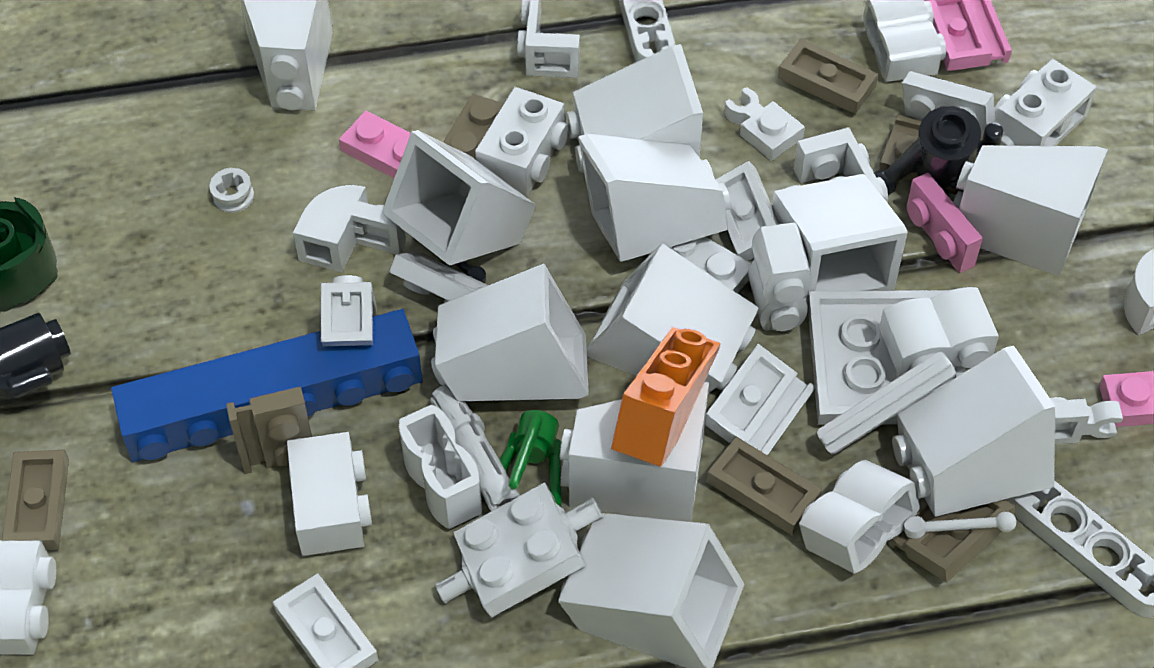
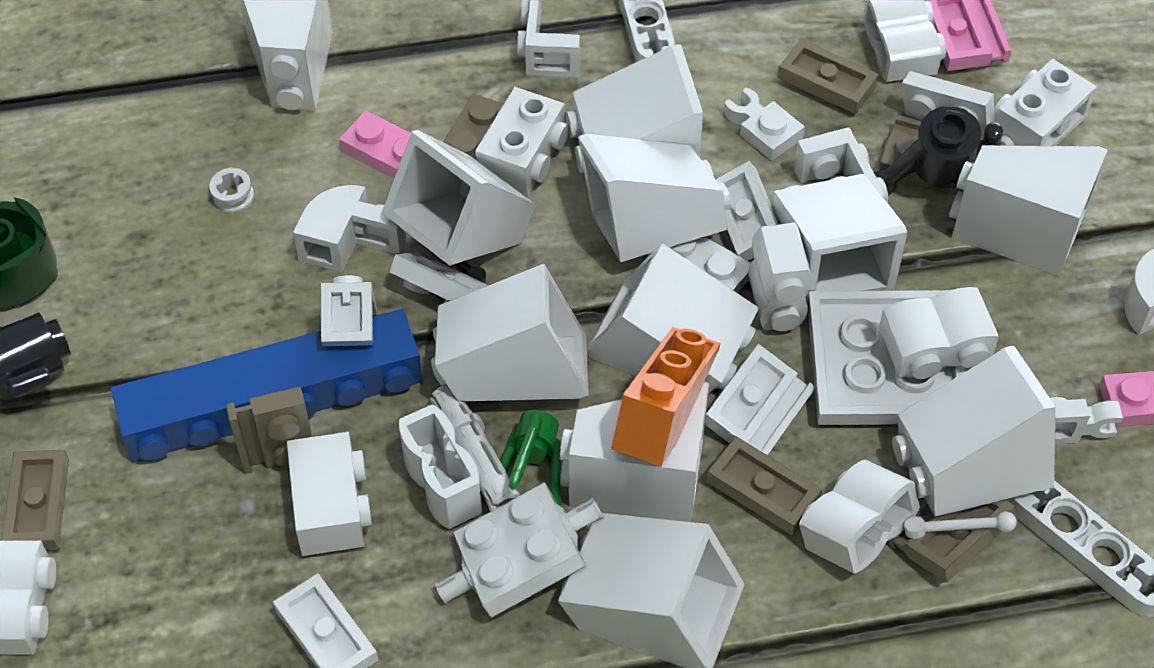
(886, 403): white axle -> none
(944, 223): bright pink plate -> none

